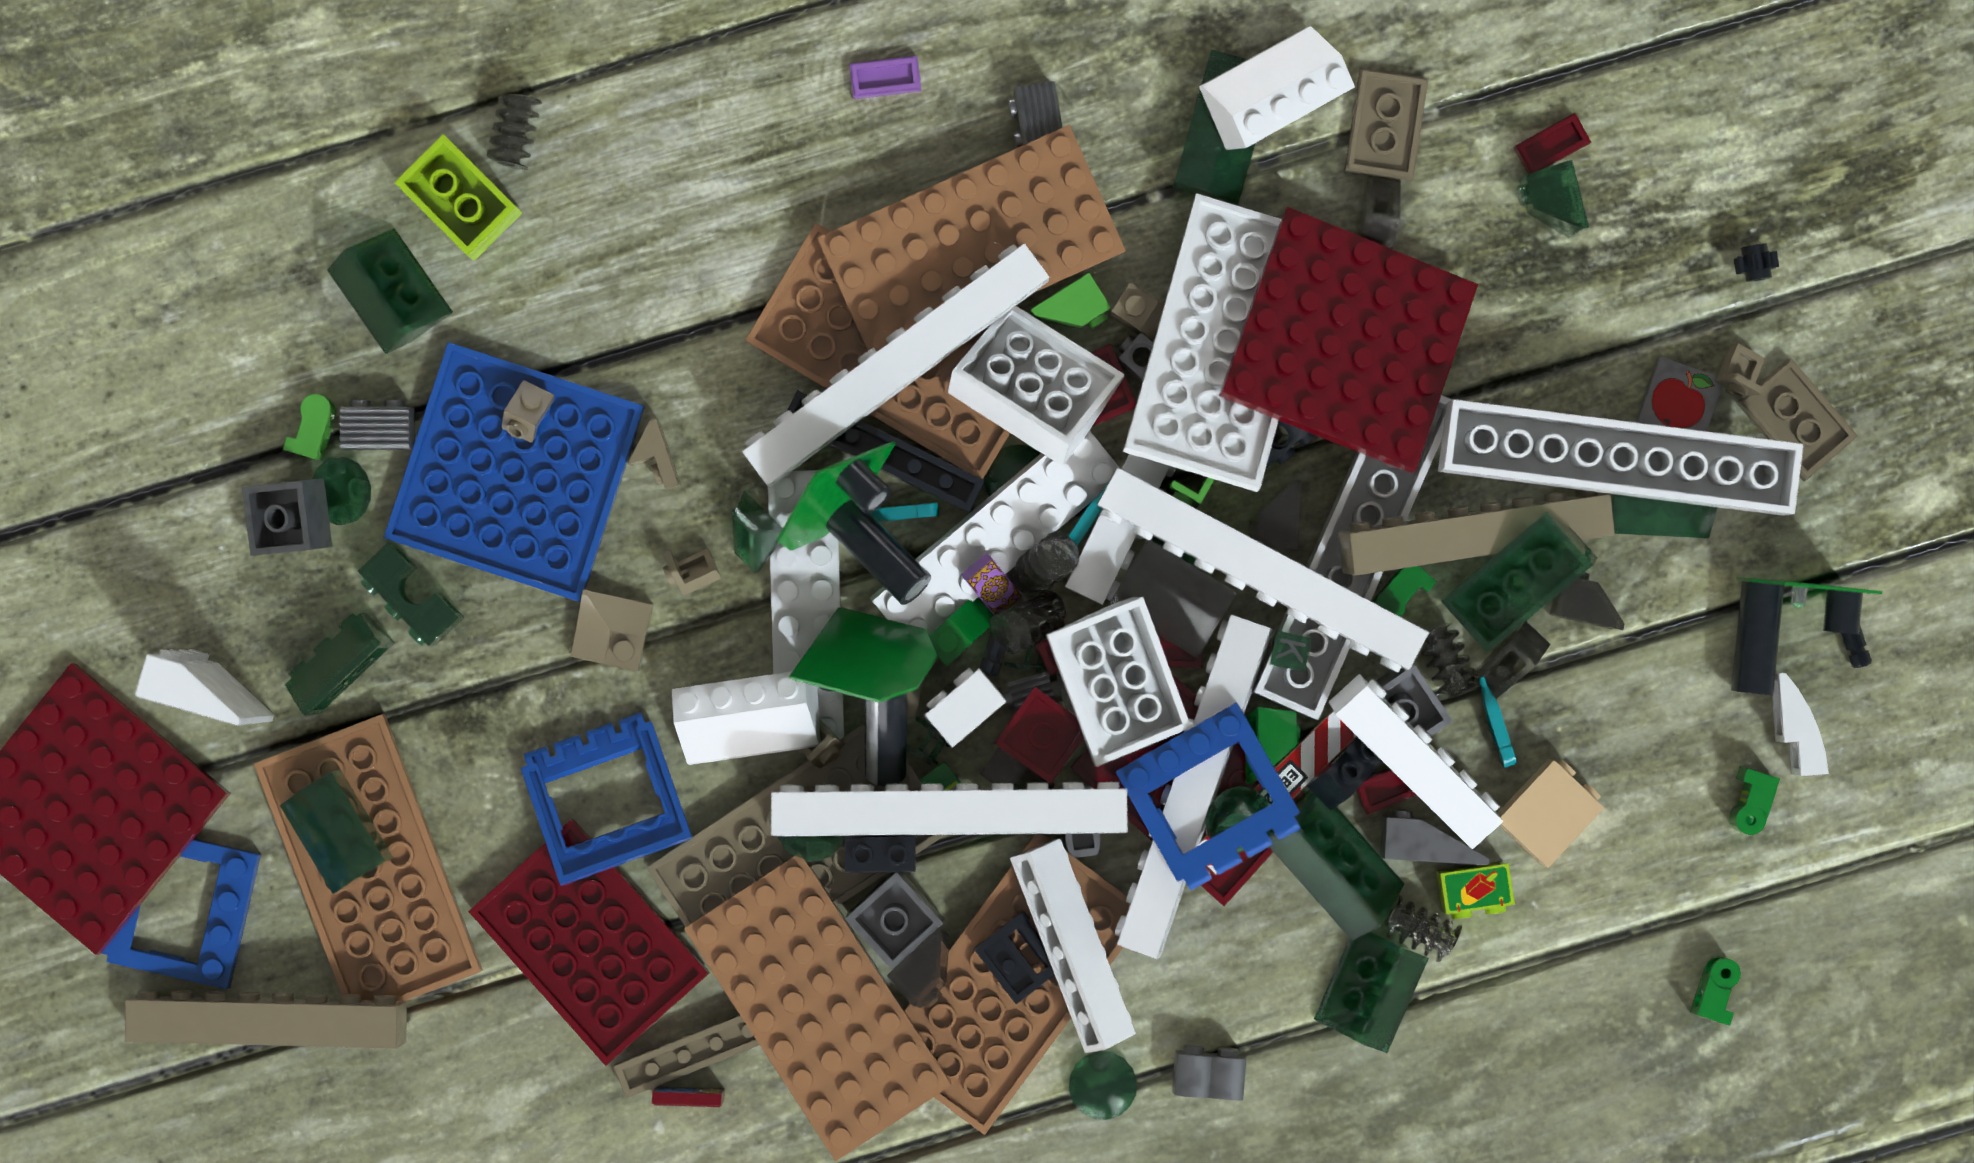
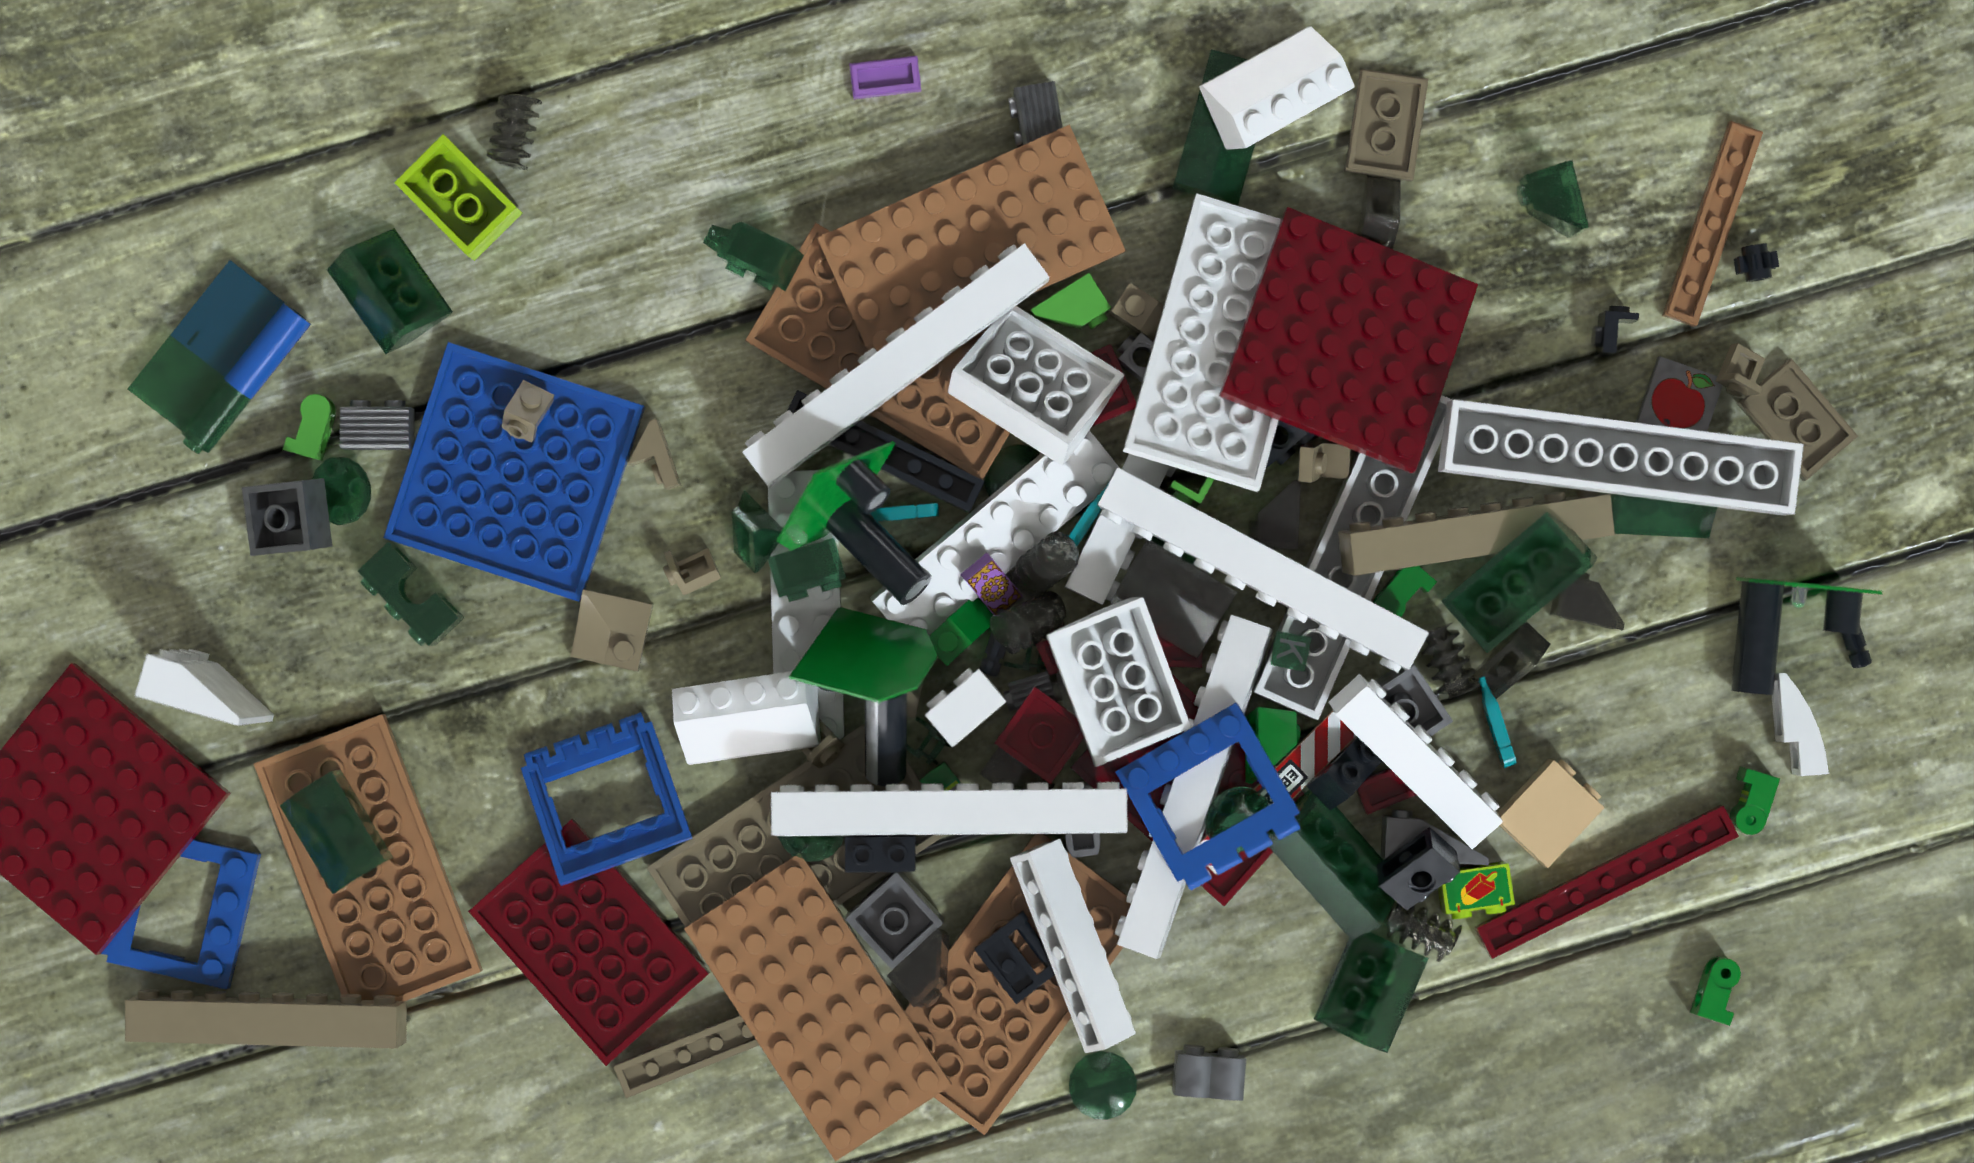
(219, 357): none -> clear green door
(337, 663): clear green slope -> none
(688, 1096): dark red tile -> none
(755, 254): none -> clear green hinge
(807, 569): none -> clear green brick
(1323, 459): none -> dark tan slope
(1418, 869): none -> black brick
(1552, 144): dark red tile -> none
(1606, 333): none -> black bracket
(1606, 881): none -> dark red plate
(1712, 223): none -> medium nougat tile

